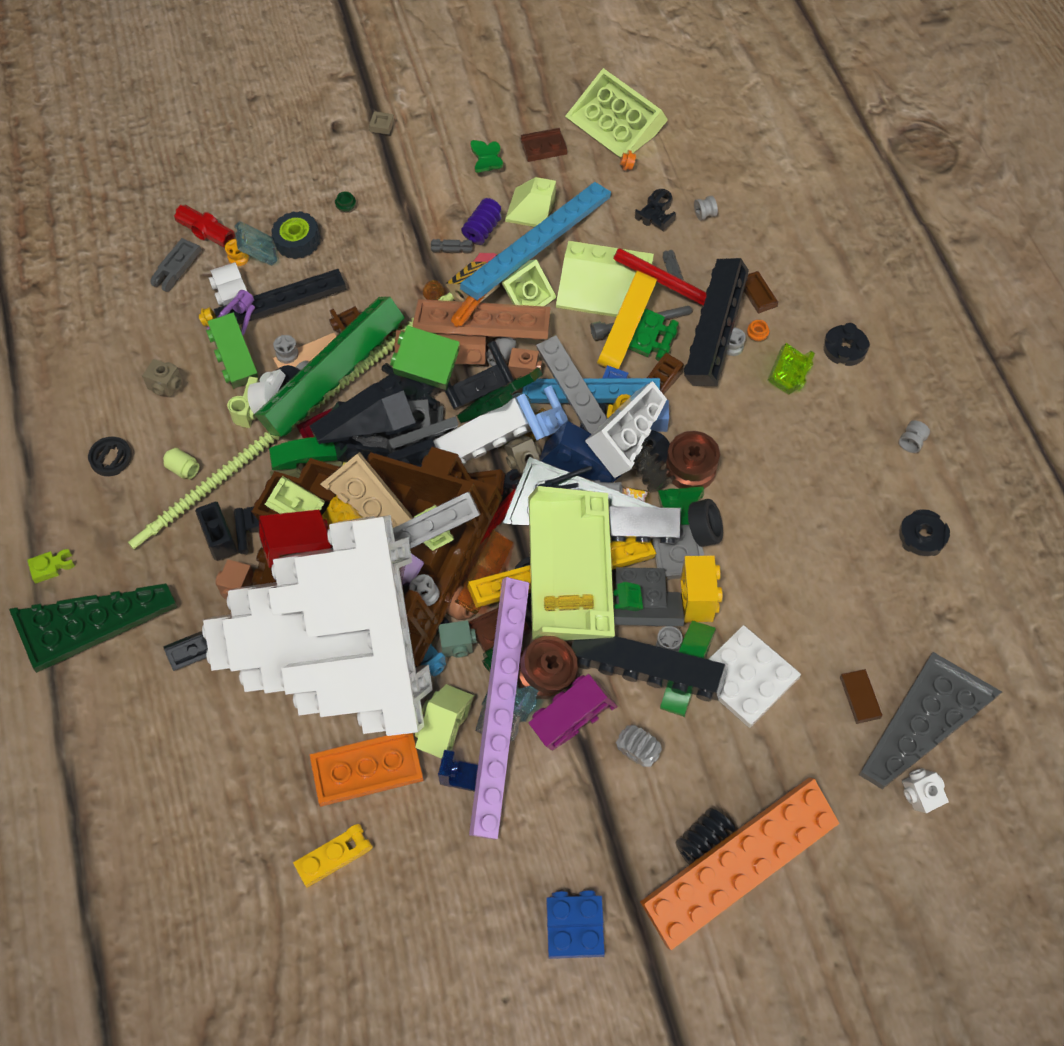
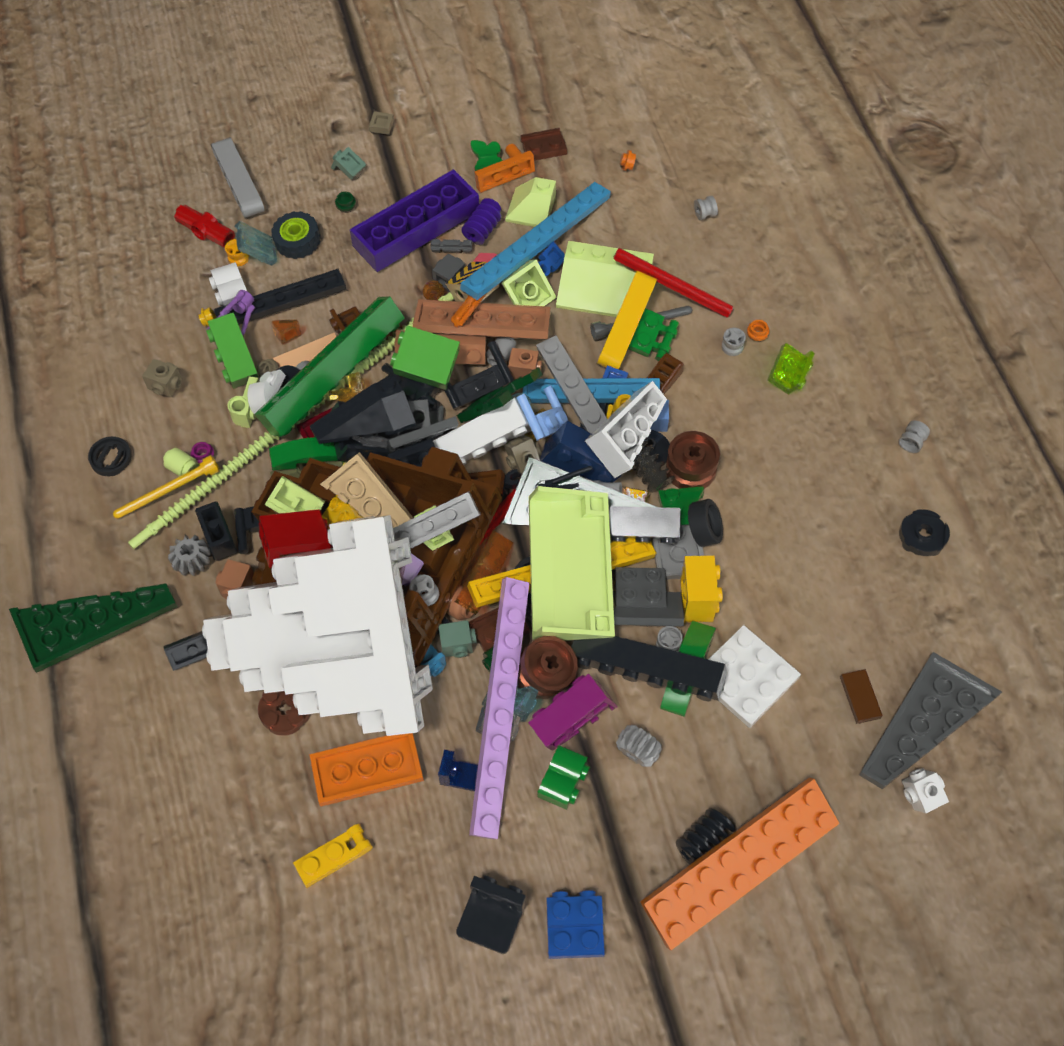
(47, 565): lime plate -> none
(175, 264): dark grey hinge -> none
(189, 555): none -> light grey gear
(199, 448): none -> magenta plate
(206, 467): none -> yellow piece
(237, 177): none -> light grey beam
(267, 366): none -> dark tan plate
(272, 717): none -> copper plate
(285, 349): light grey wheel -> none
(286, 330): none -> clear orange slope
(348, 163): none -> sand green bracket
(356, 385): none -> clear yellow bracket
(414, 220): none -> dark purple brick
(442, 720): yellowish green brick -> none
(446, 269): none -> dark grey brick
(491, 914): none -> black bracket
(506, 170): none -> orange piece
(551, 258): none -> blue plate
(563, 777): none -> green brick
(568, 602): clear yellow axle -> none
(616, 115): yellowish green slope -> none
(629, 596): green tile -> none
(656, 211): black piece -> none
(672, 264): dark grey axle -> none
(716, 322): black brick -> none
(759, 293): reddish brown tile -> none
(846, 334): black plate -> none

